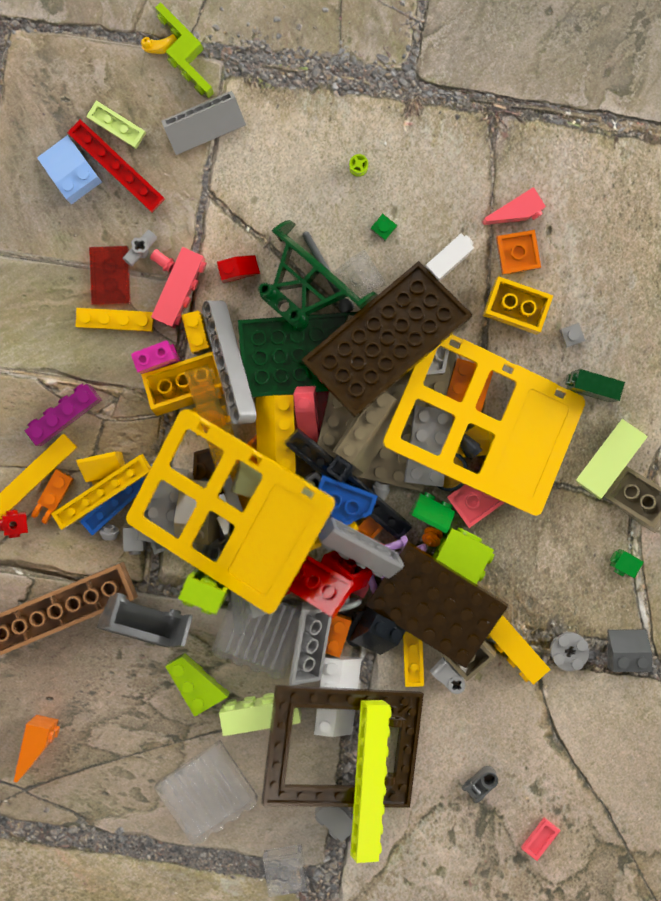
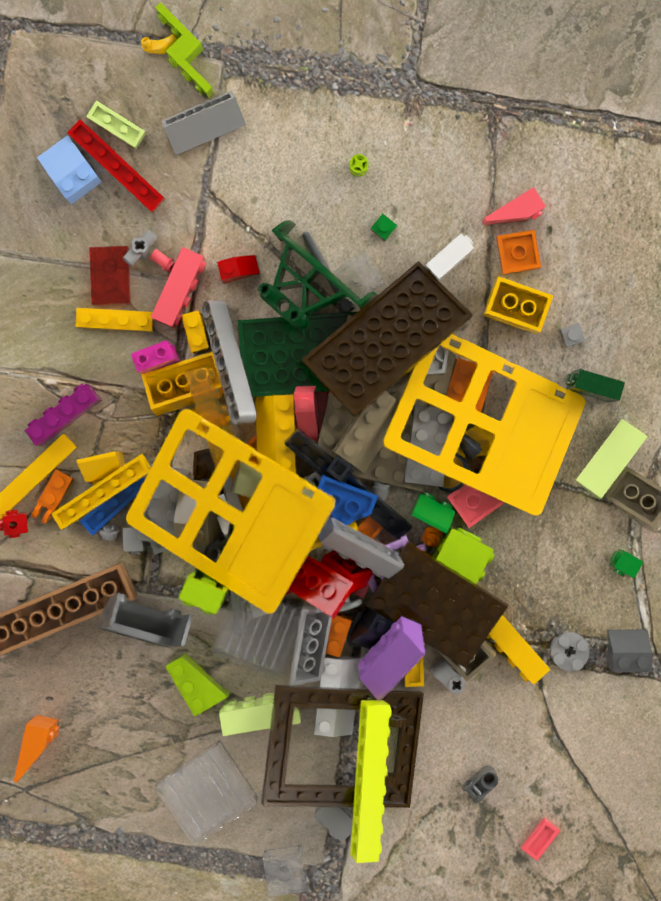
(392, 657): none -> medium lavender slope

